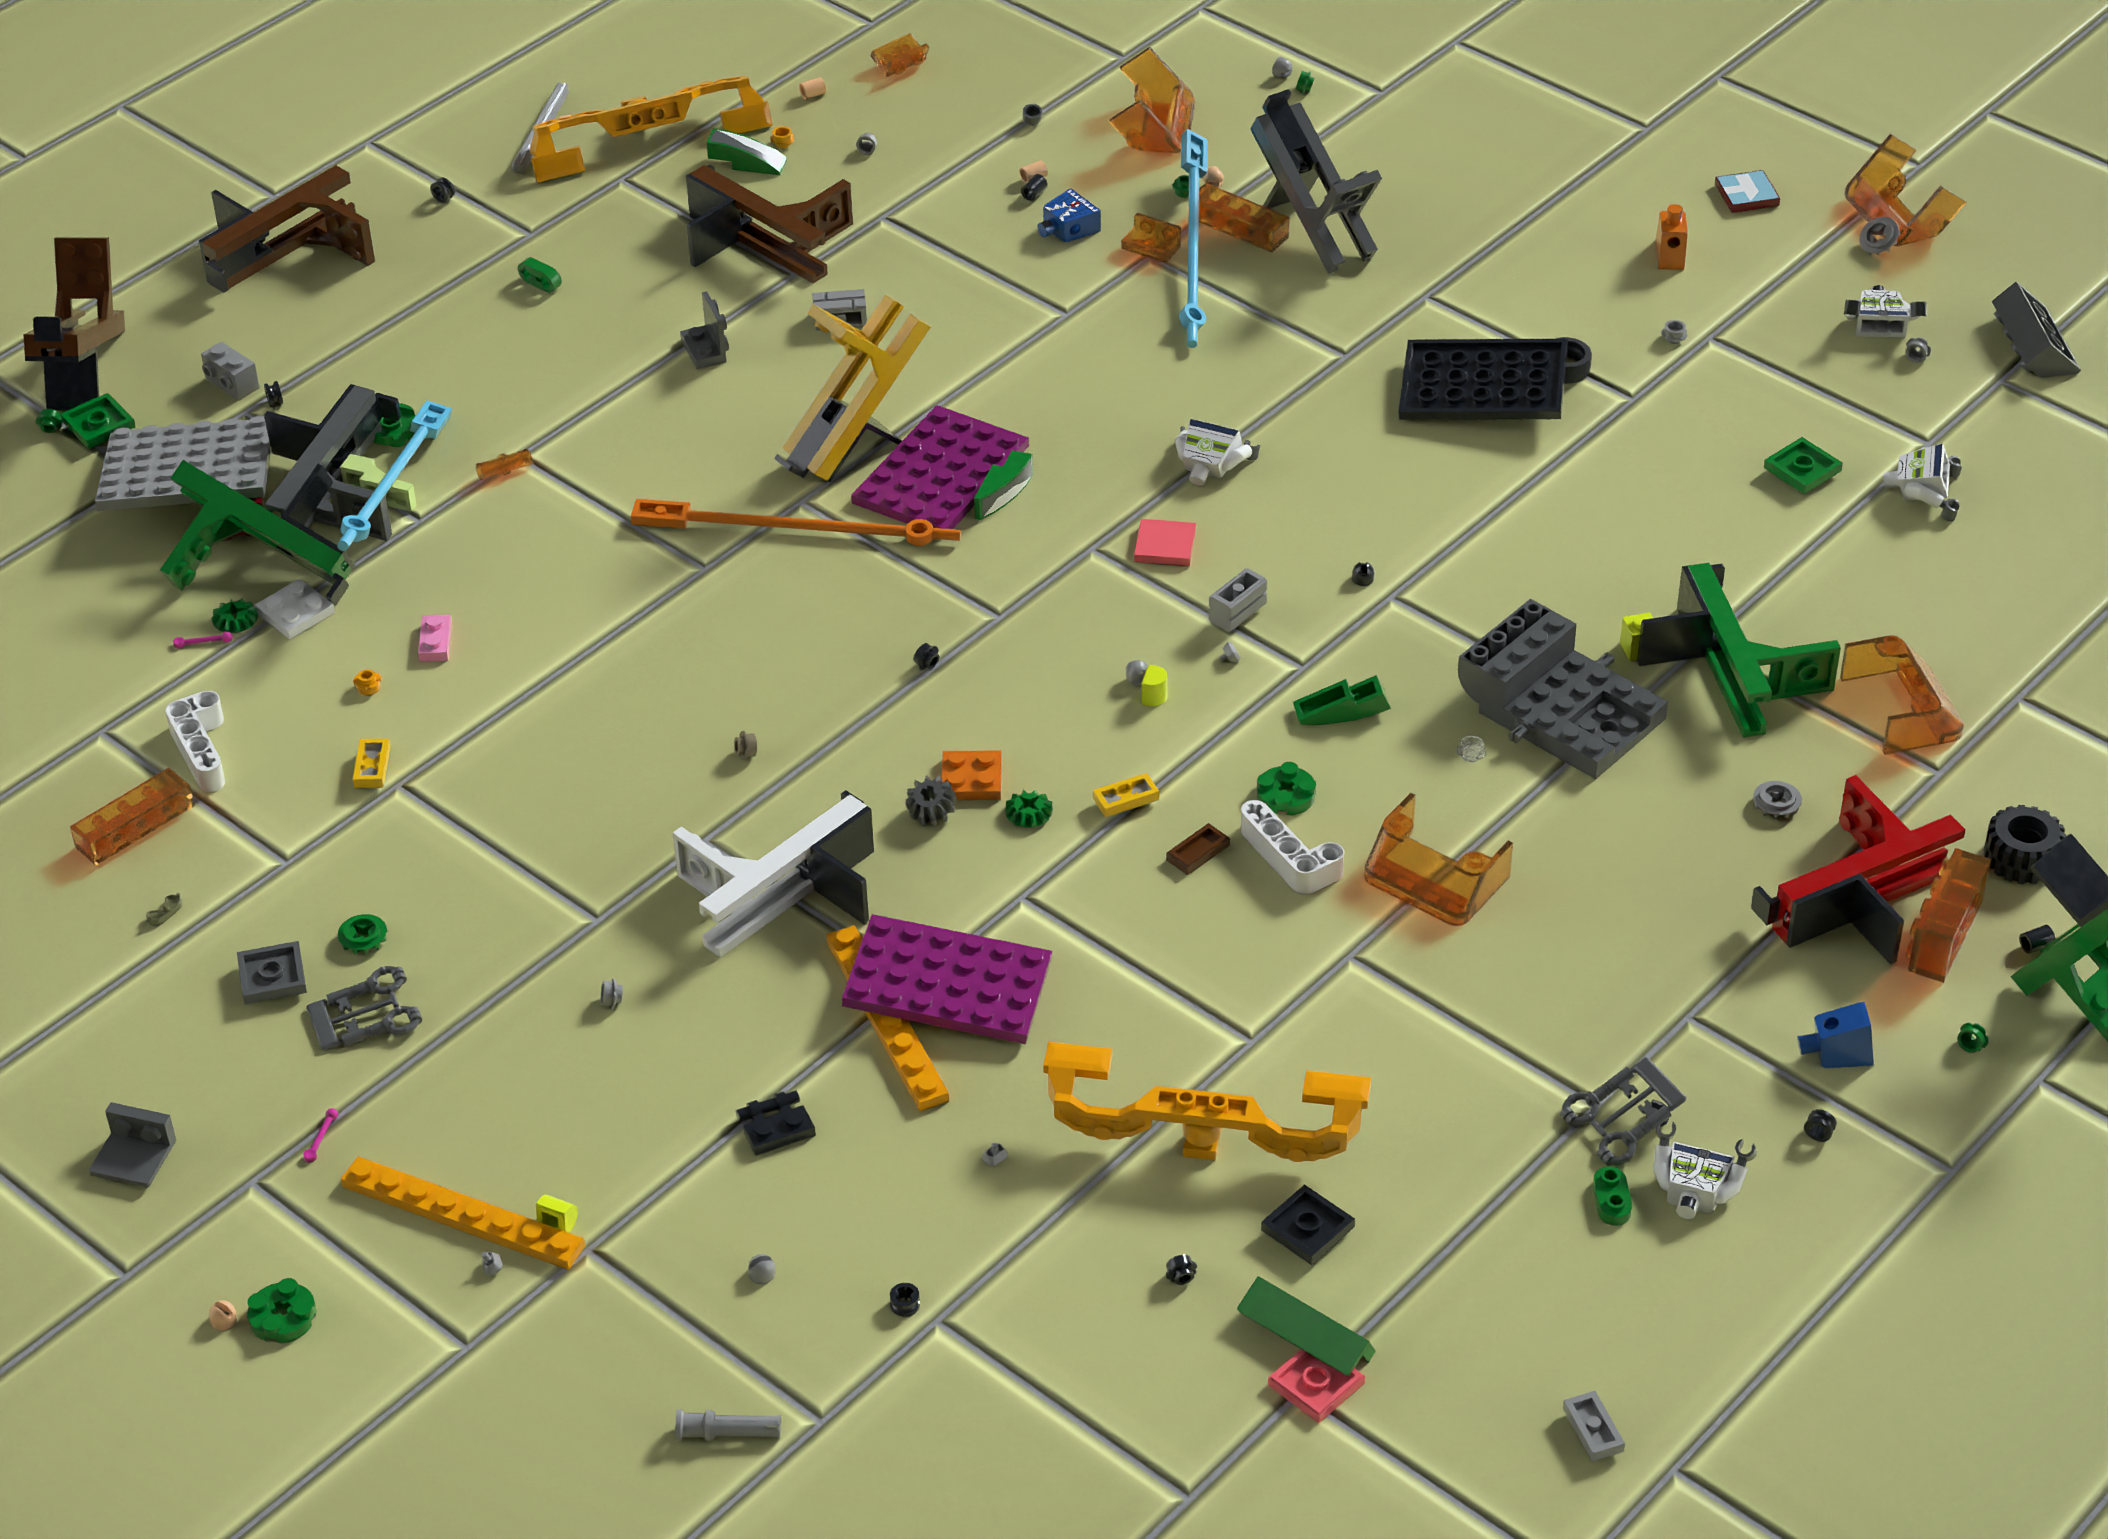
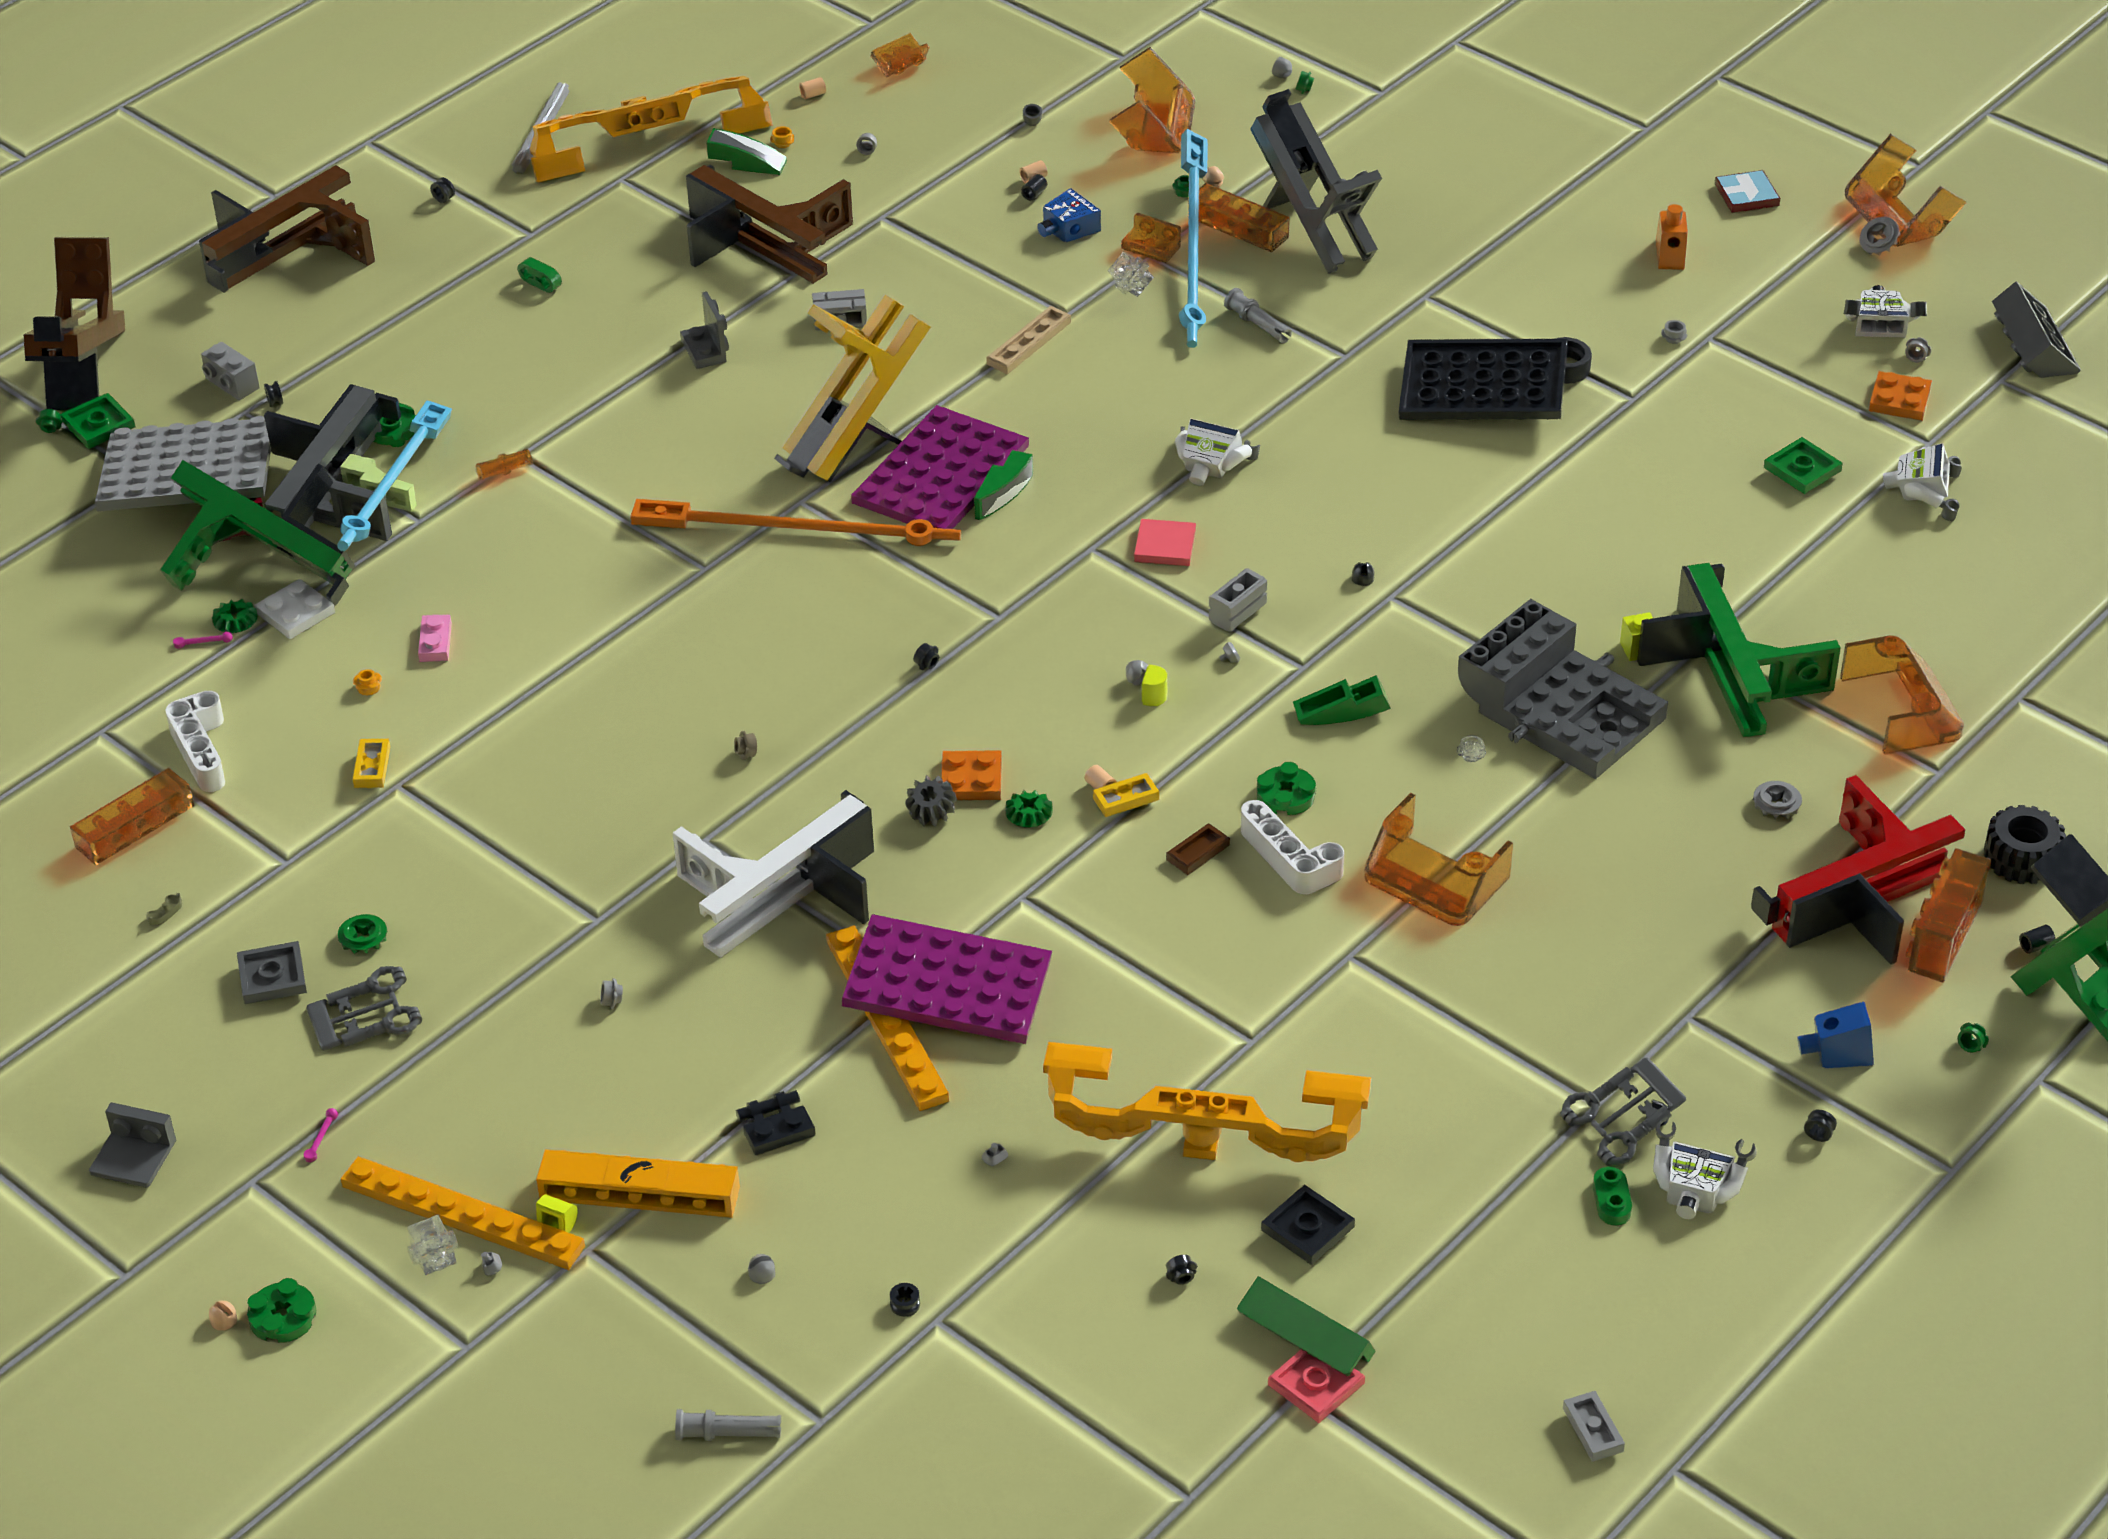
(432, 1245): none -> clear brick
(639, 1183): none -> light orange brick
(1028, 339): none -> tan tile
(1098, 777): none -> light nougat hinge
(1130, 274): none -> clear brick
(1249, 310): none -> light grey pin
(1900, 395): none -> orange plate

